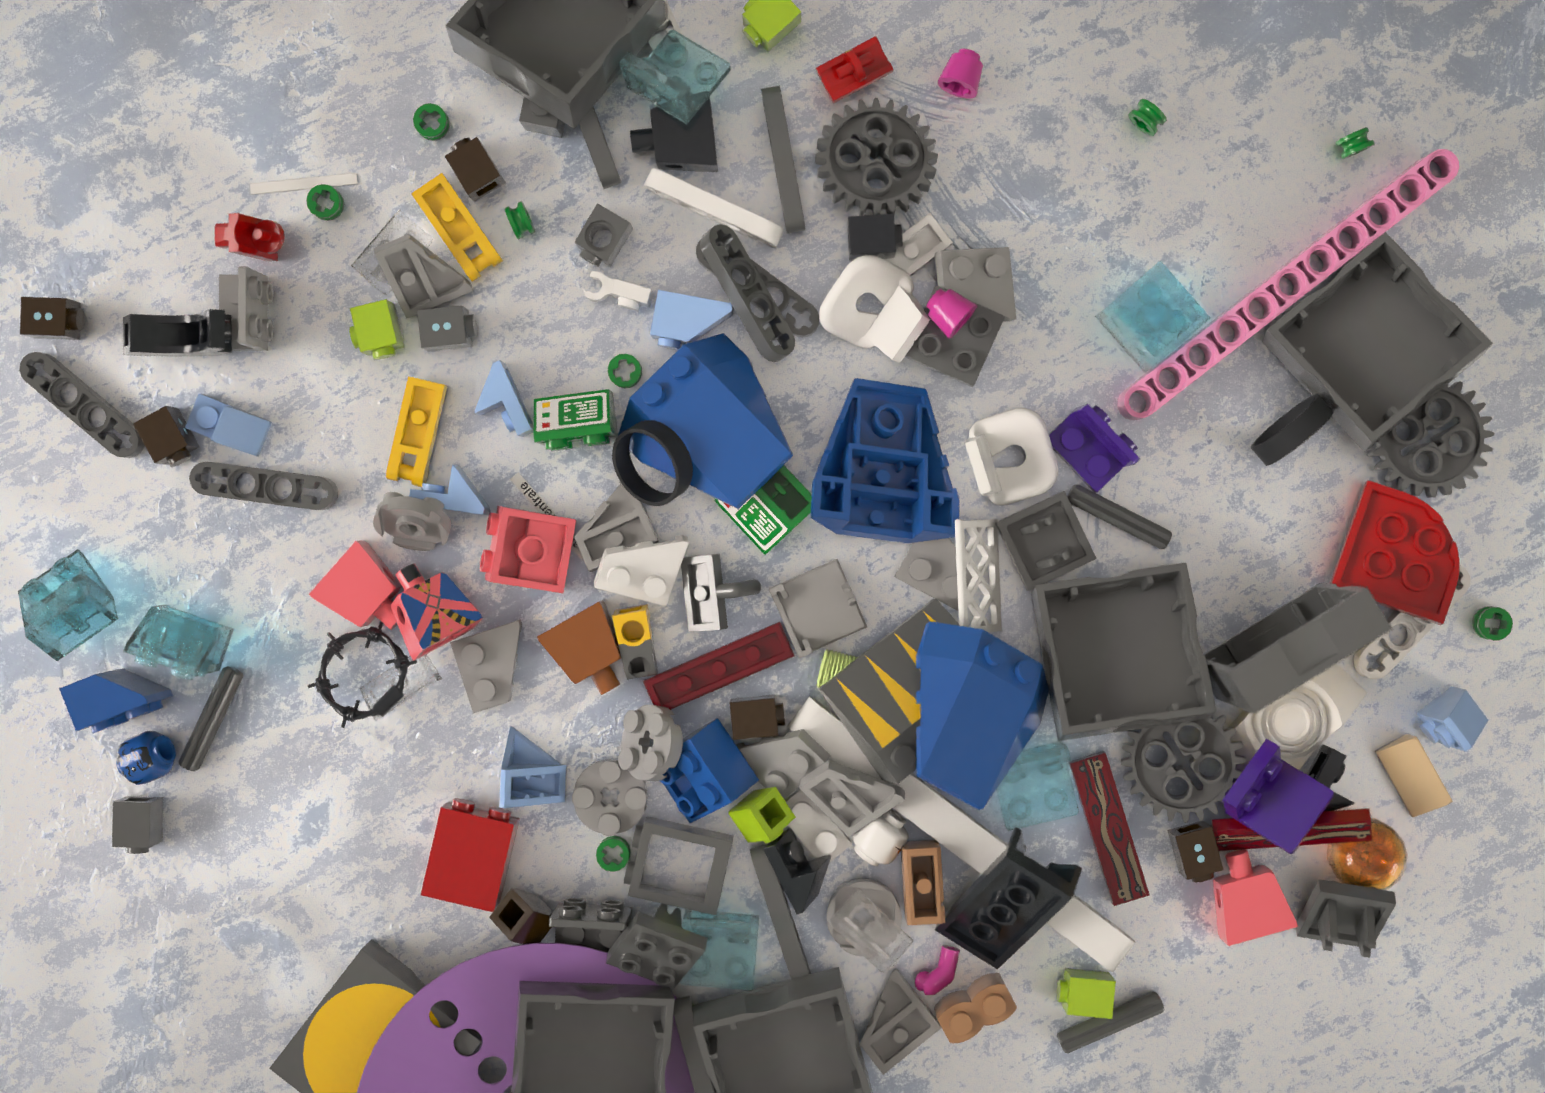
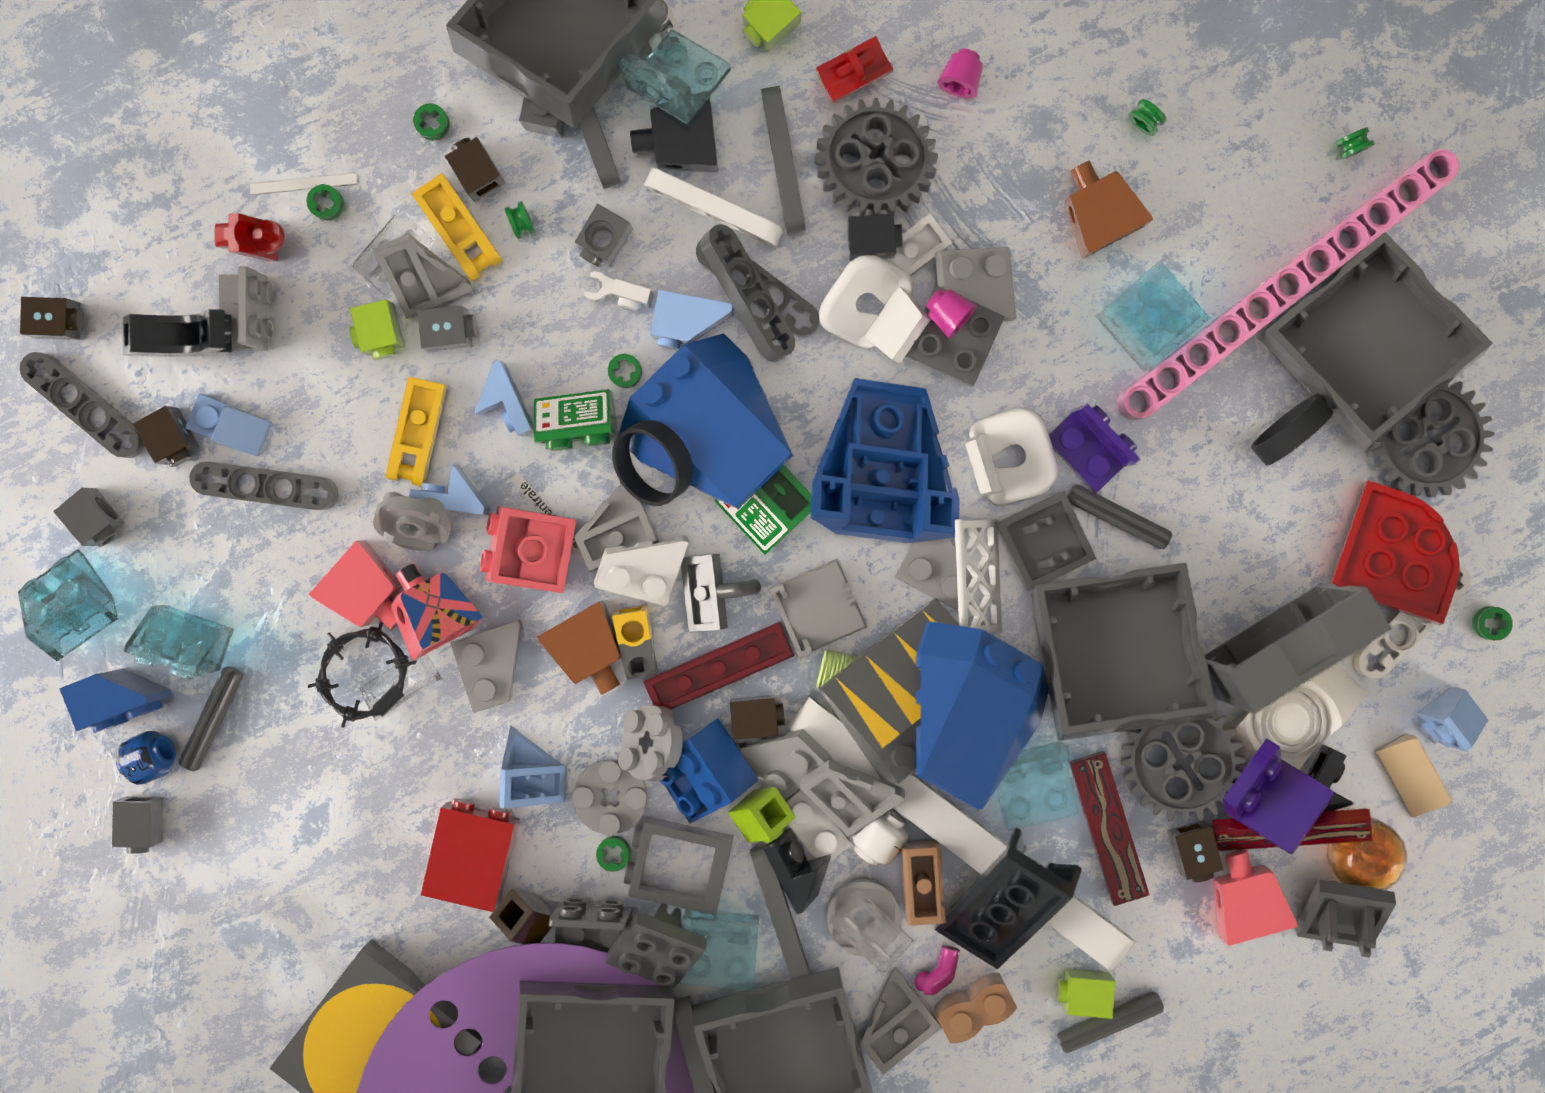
(89, 517): none -> dark grey brick
(1103, 209): none -> dark orange torso

